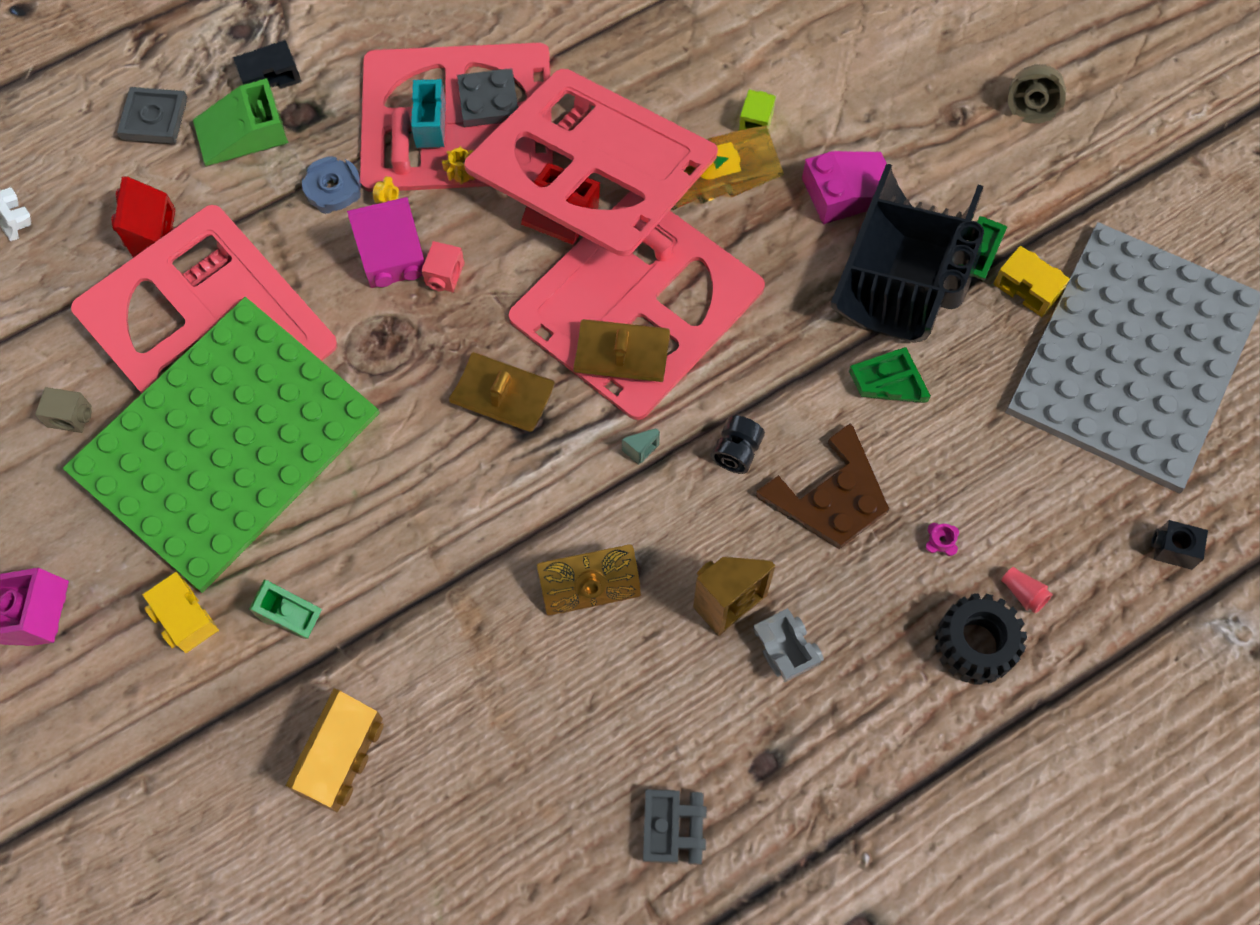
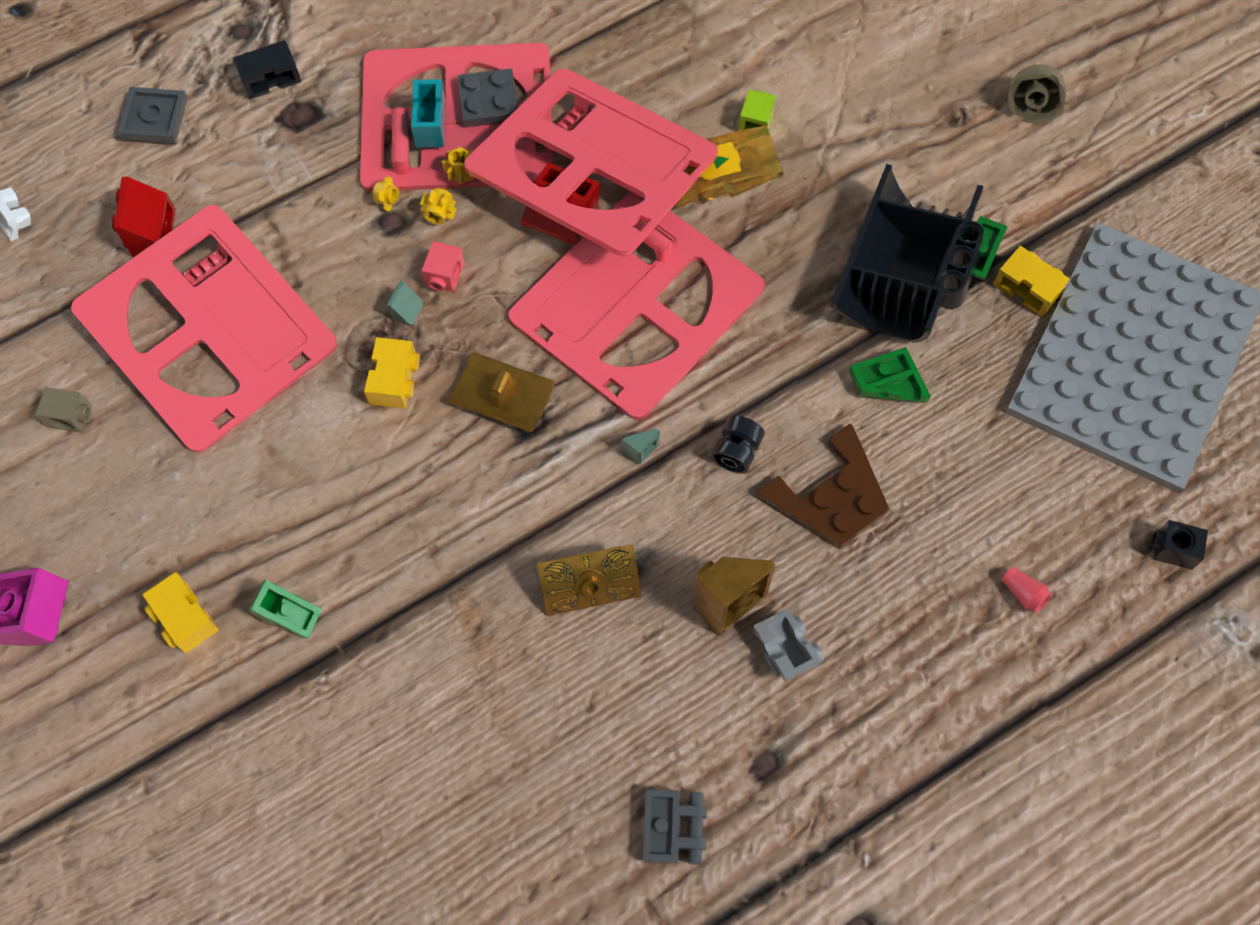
(222, 443): bright green plate -> none
(240, 124): bright green slope -> none
(332, 198): sand blue plate -> none
(335, 751): slope -> none
(387, 242): dark pink slope -> none
(392, 379): none -> yellow brick
(404, 304): none -> sand green slope
(438, 206): none -> yellow gear
(622, 350): pearl gold shield -> none
(842, 182): dark pink slope -> none
(947, 531): dark pink plate -> none
(998, 621): black tyre -> none

